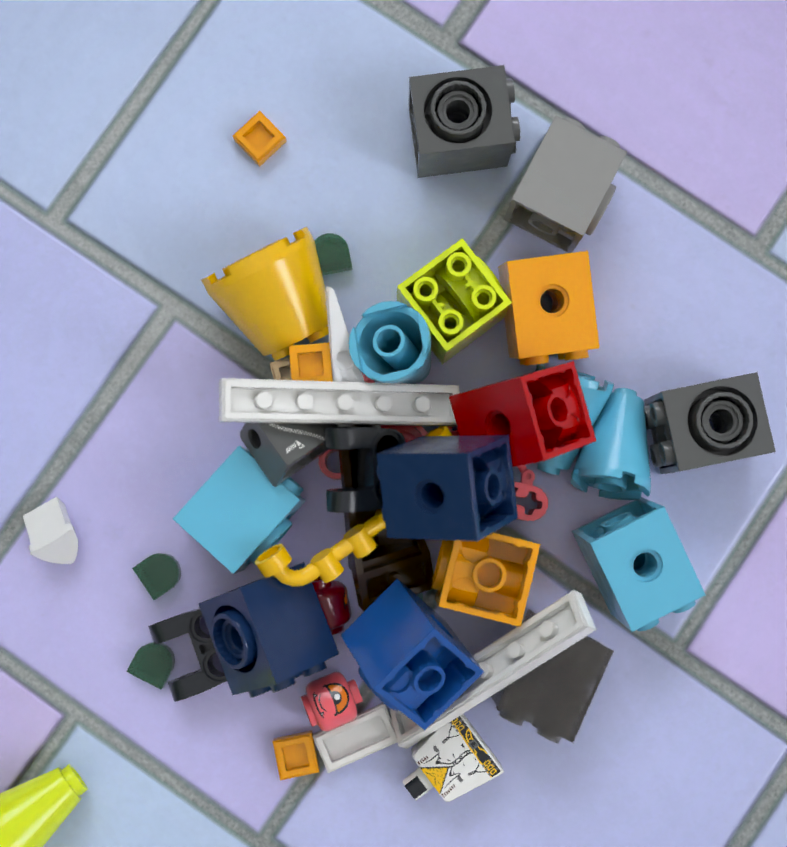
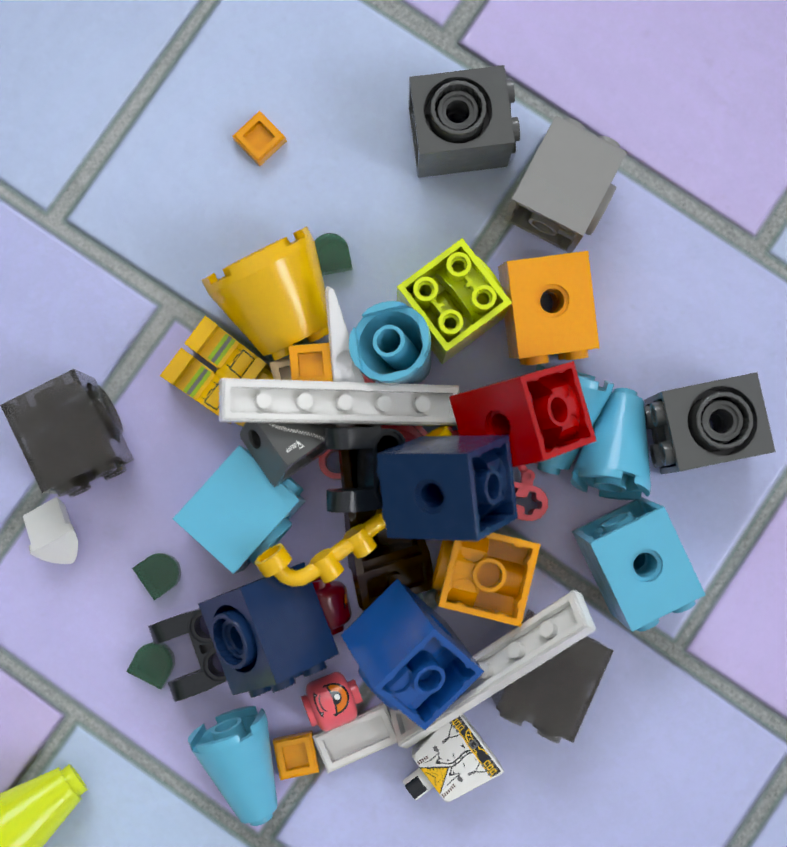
(68, 433): none -> clear smoke brick
(222, 352): none -> yellow hips
(239, 762): none -> medium azure cone

